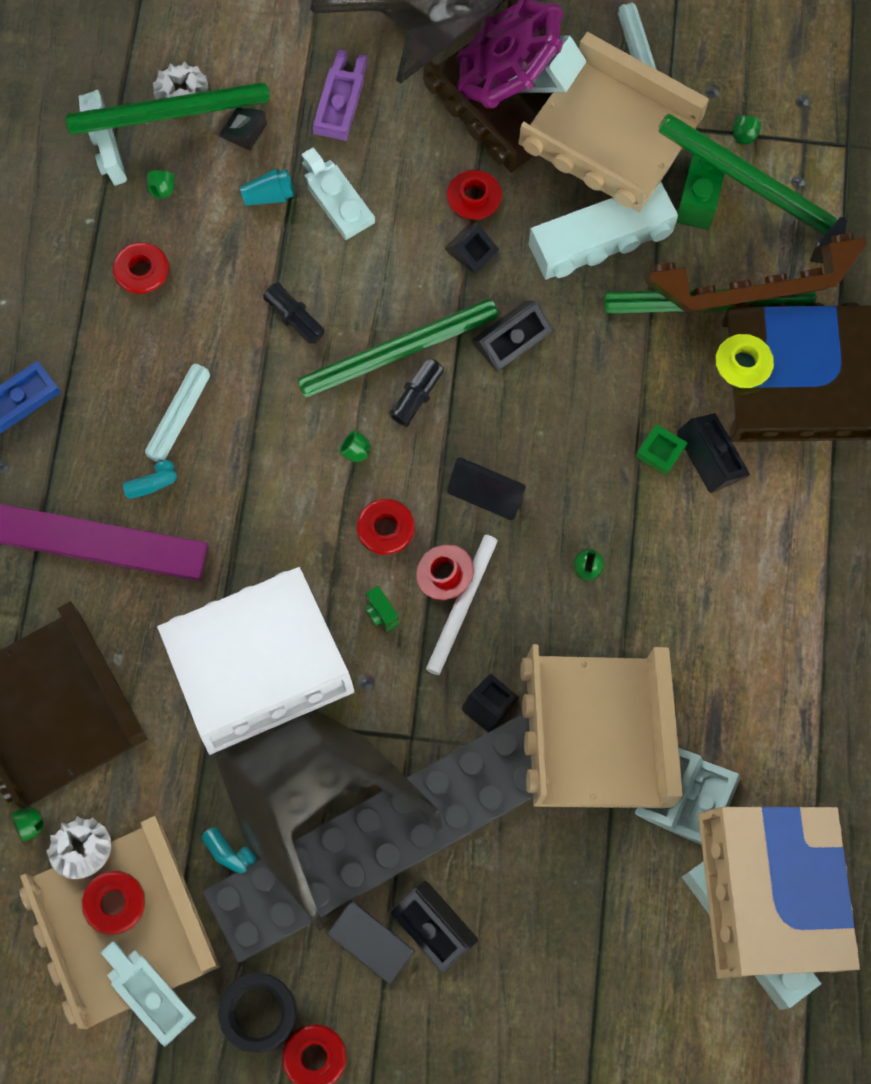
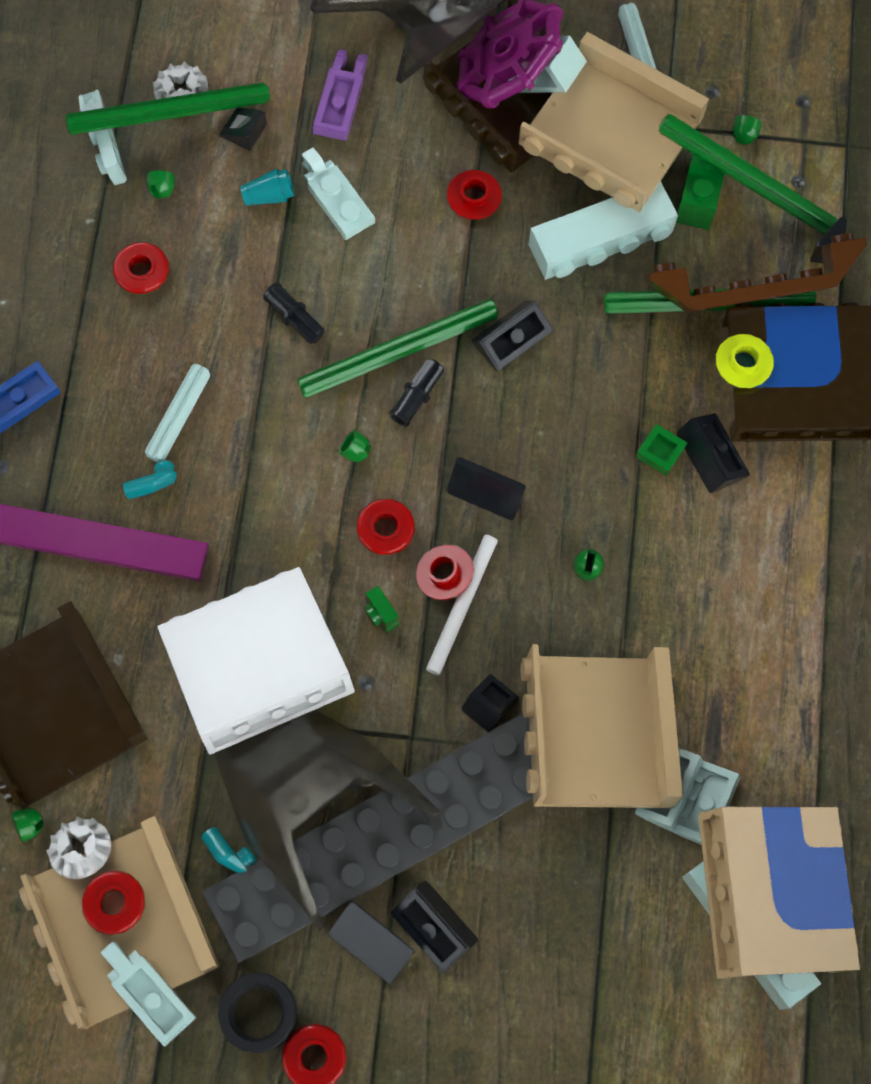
(472, 247): black slope -> none

